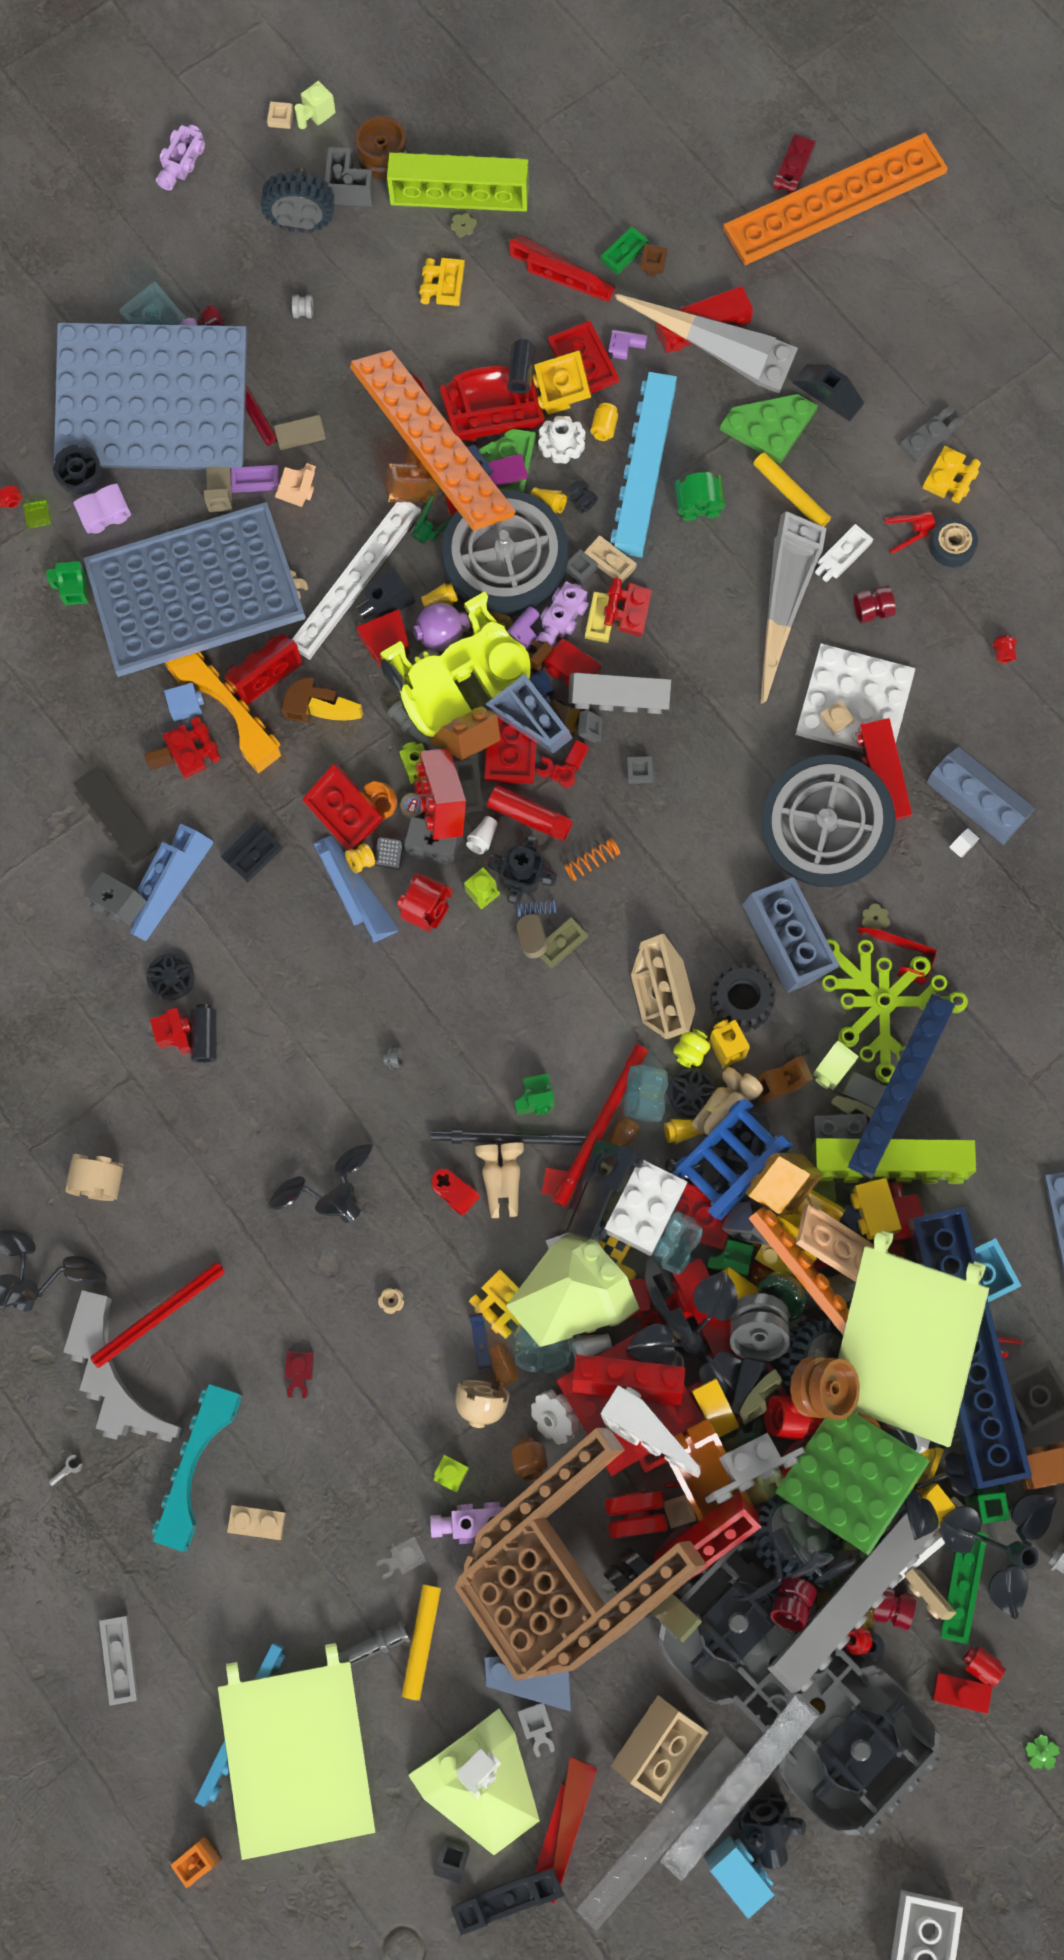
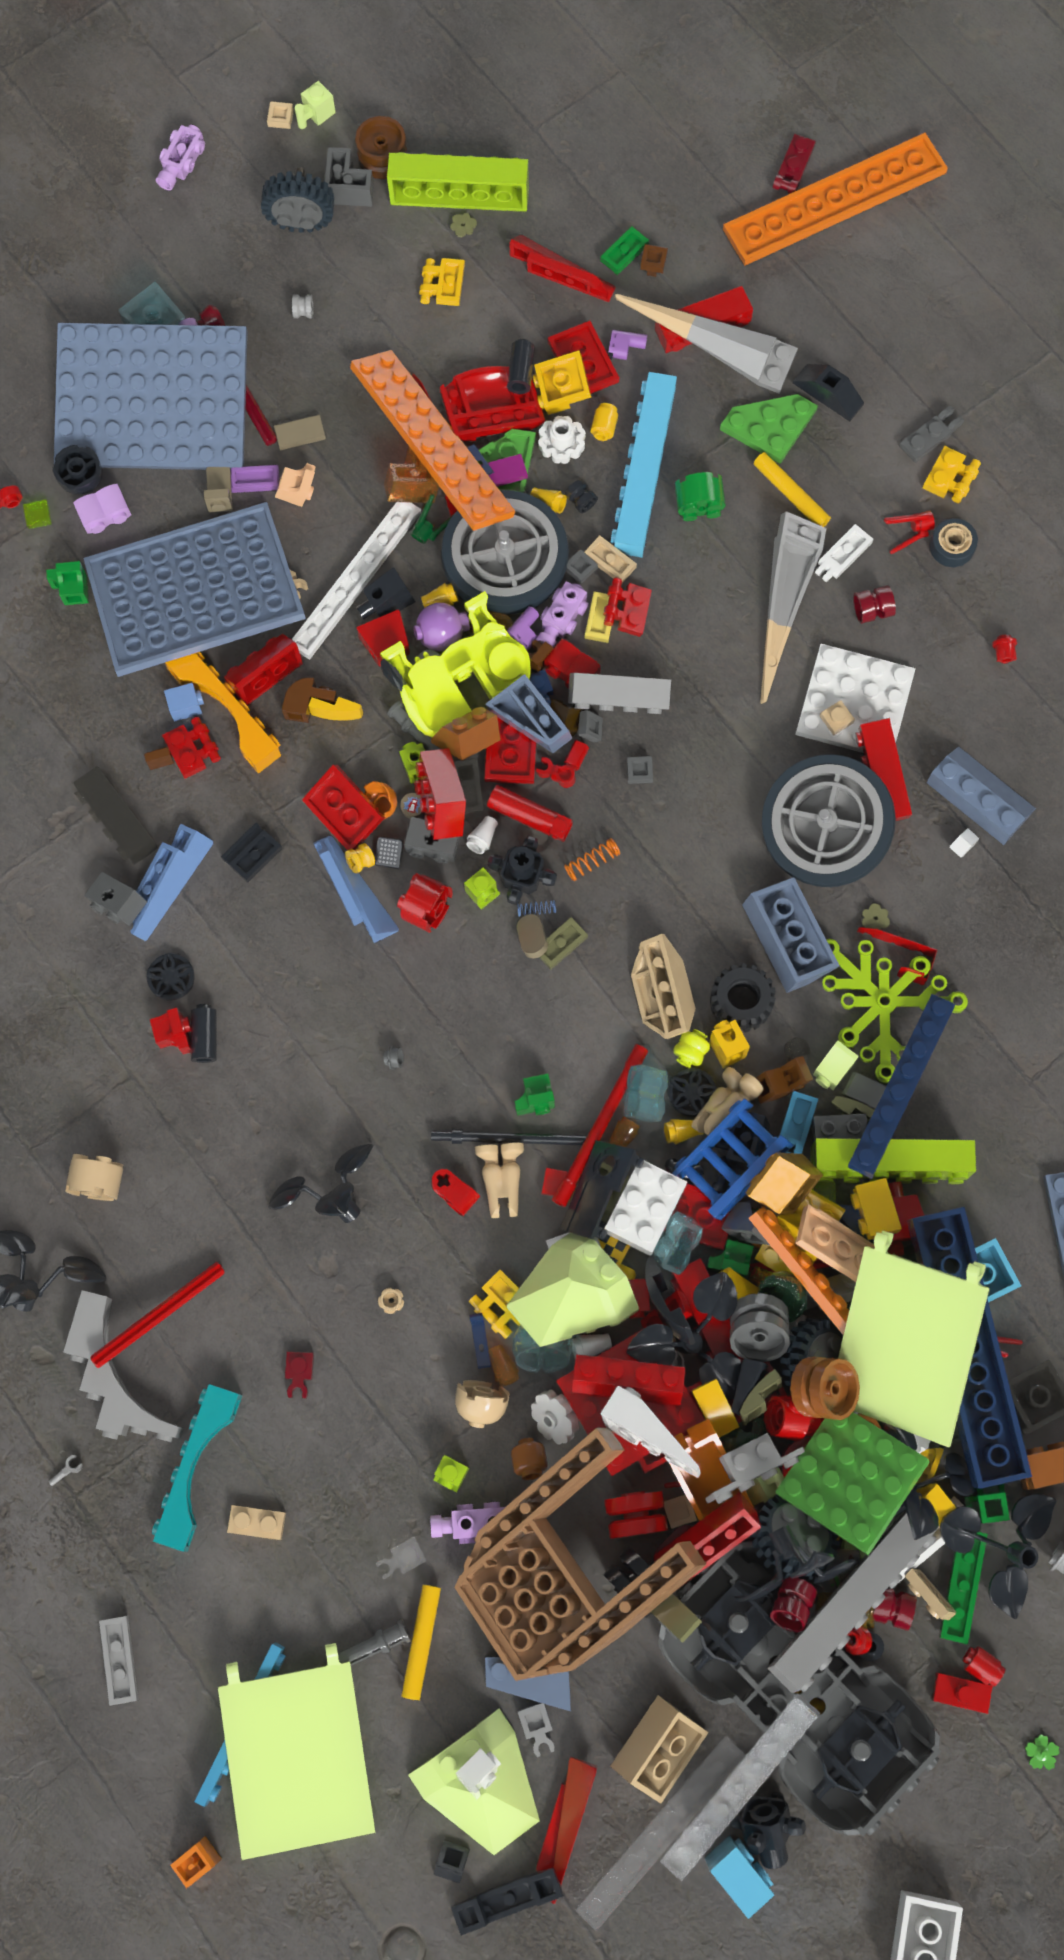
(798, 1119): none -> dark azure plate

